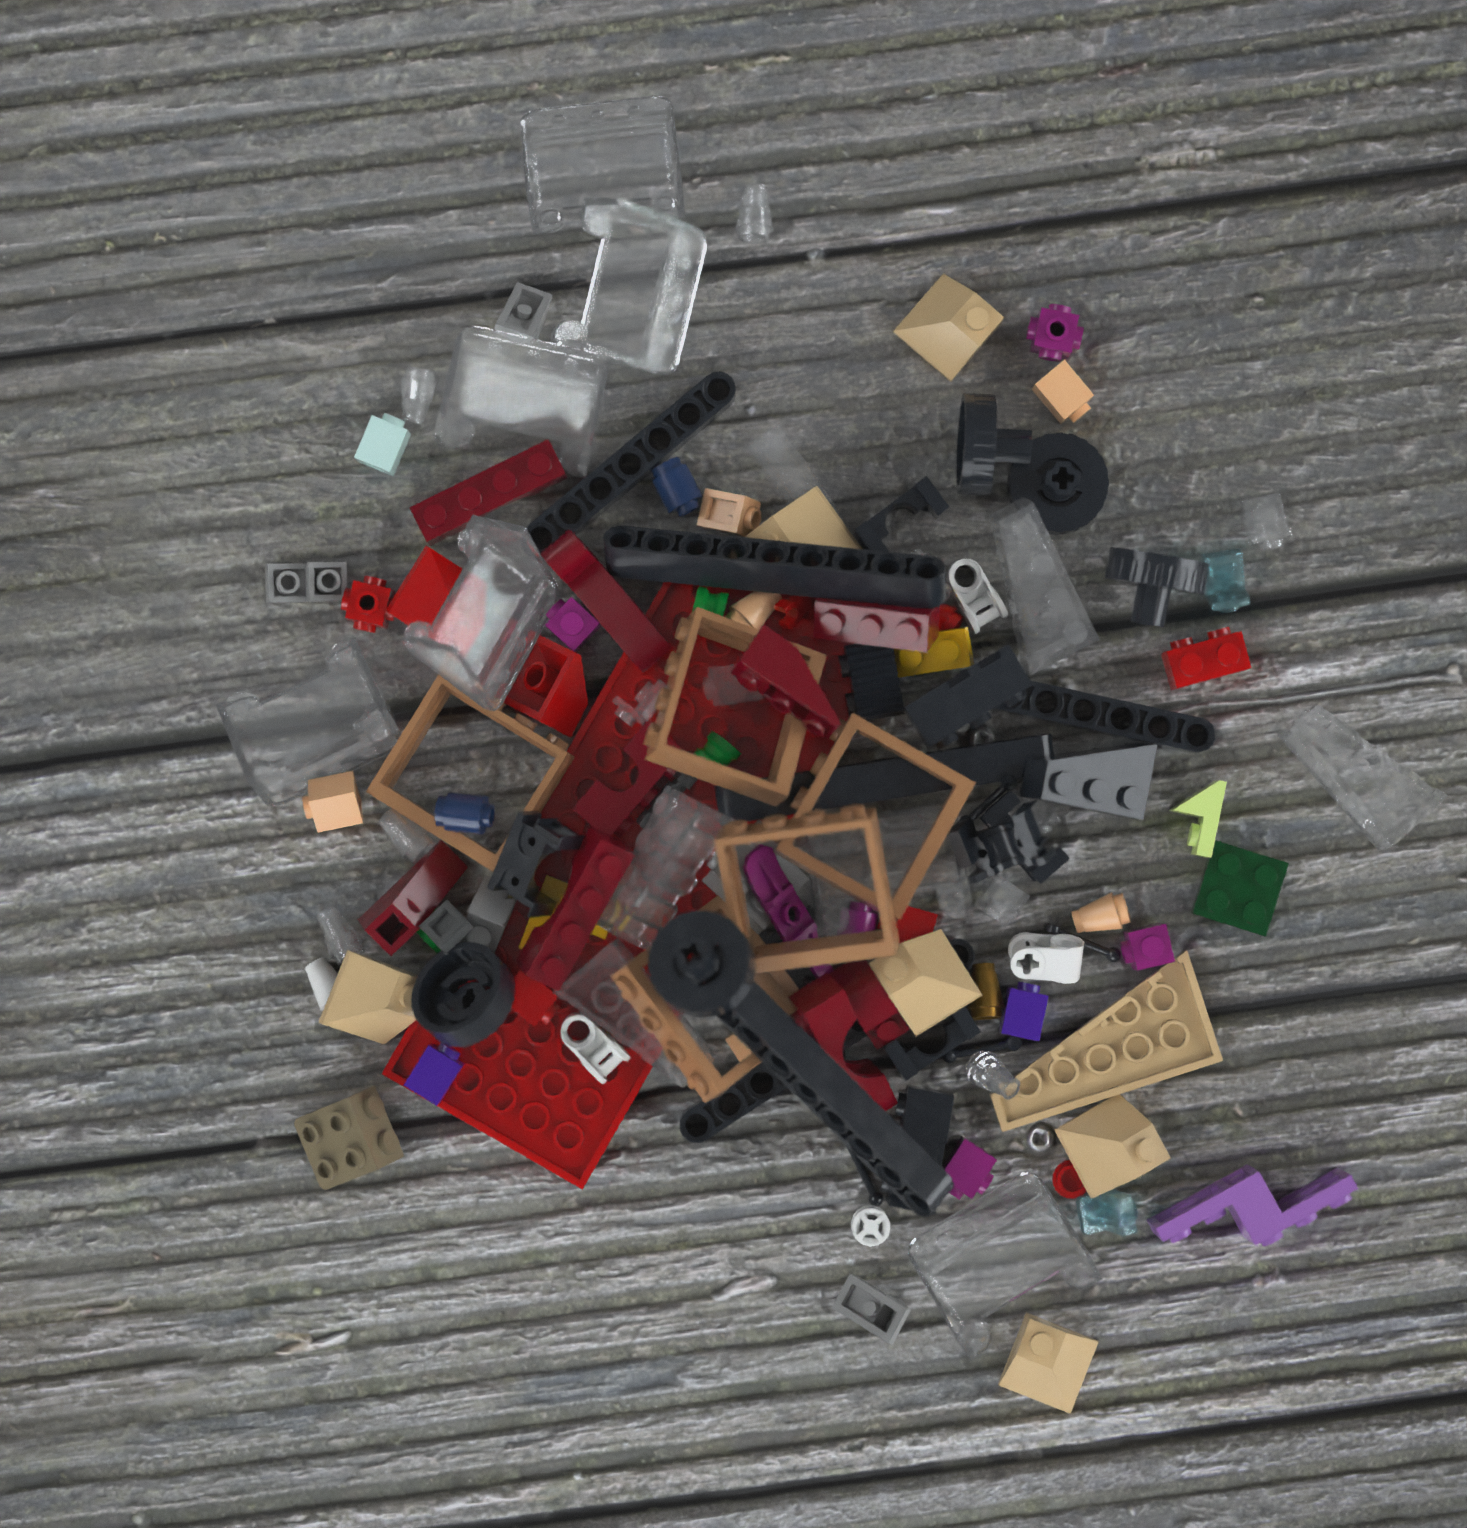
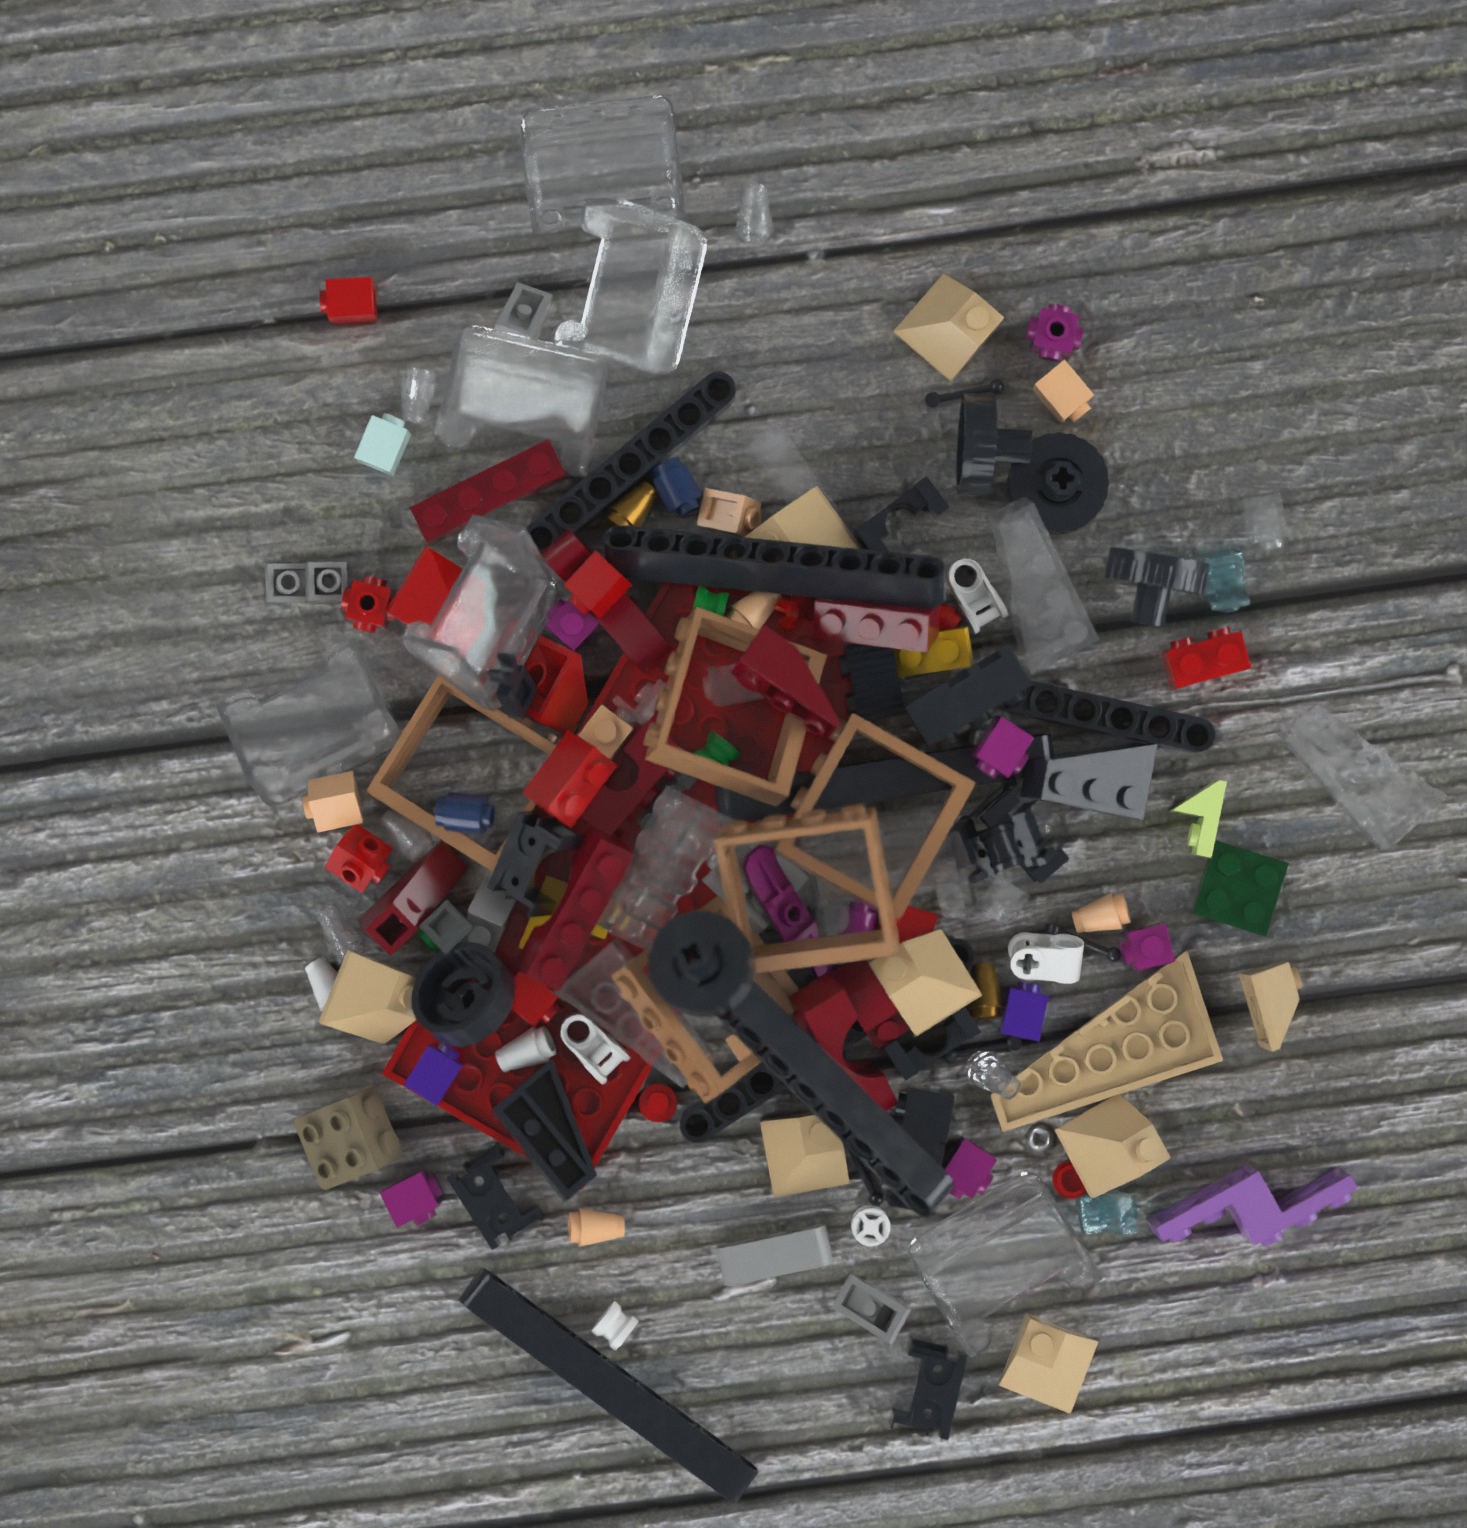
(349, 300): none -> red brick
(360, 858): none -> red brick
(413, 1198): none -> magenta brick
(490, 1200): none -> black piece
(515, 686): none -> black plate
(527, 1050): none -> white cone
(545, 1129): none -> black wedge
(569, 779): none -> red brick
(593, 1226): none -> light nougat cone
(596, 586): none -> red brick
(606, 732): none -> light nougat brick
(608, 1385): none -> black beam
(614, 1326): none -> white wheel
(633, 506): none -> pearl gold cone
(658, 1102): none -> red plate
(774, 1254): none -> light grey beam
(802, 1154): none -> tan slope
(933, 399): none -> black hinge
(933, 1389): none -> black piece
(1002, 749): none -> magenta brick
(1271, 1000): none -> tan slope

